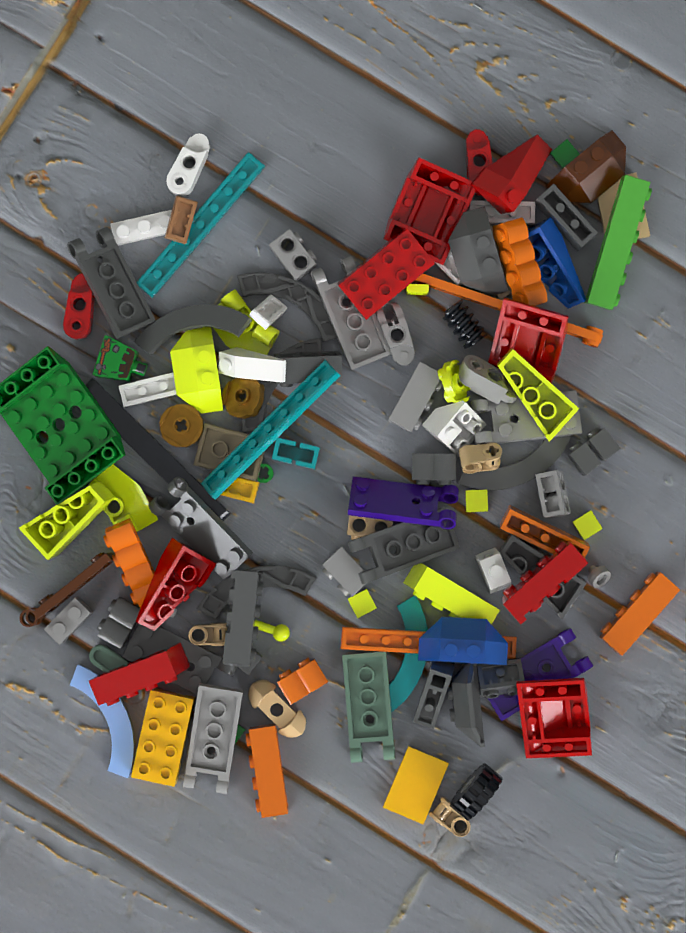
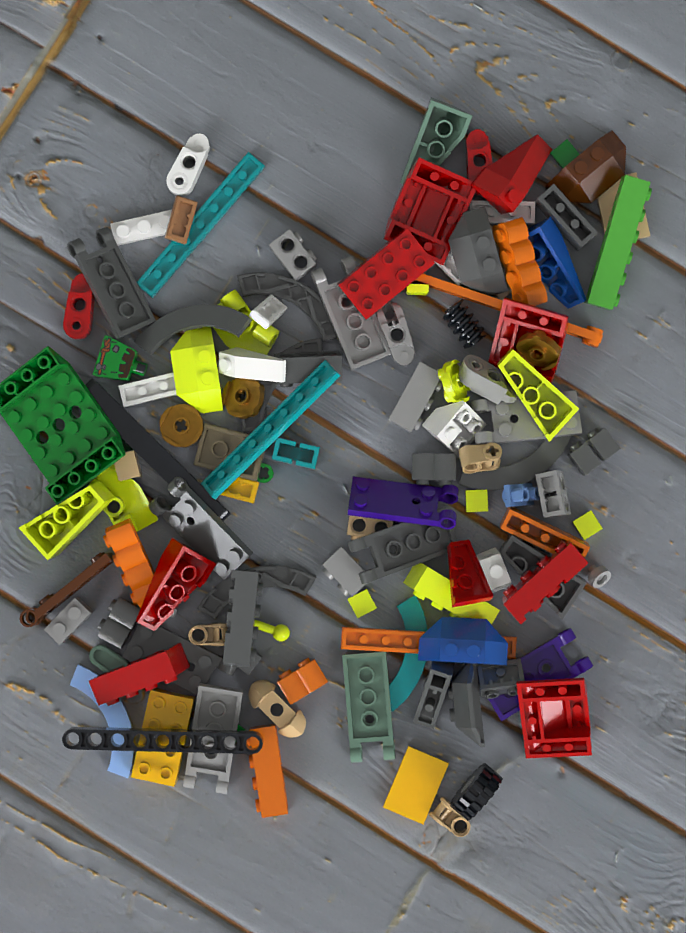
(128, 466): none -> tan panel
(153, 745): none -> black beam
(438, 134): none -> sand green wedge
(466, 576): none -> red wing
(520, 494): none -> medium blue hips
(548, 348): none -> pearl gold plate
(639, 613): orange brick -> none

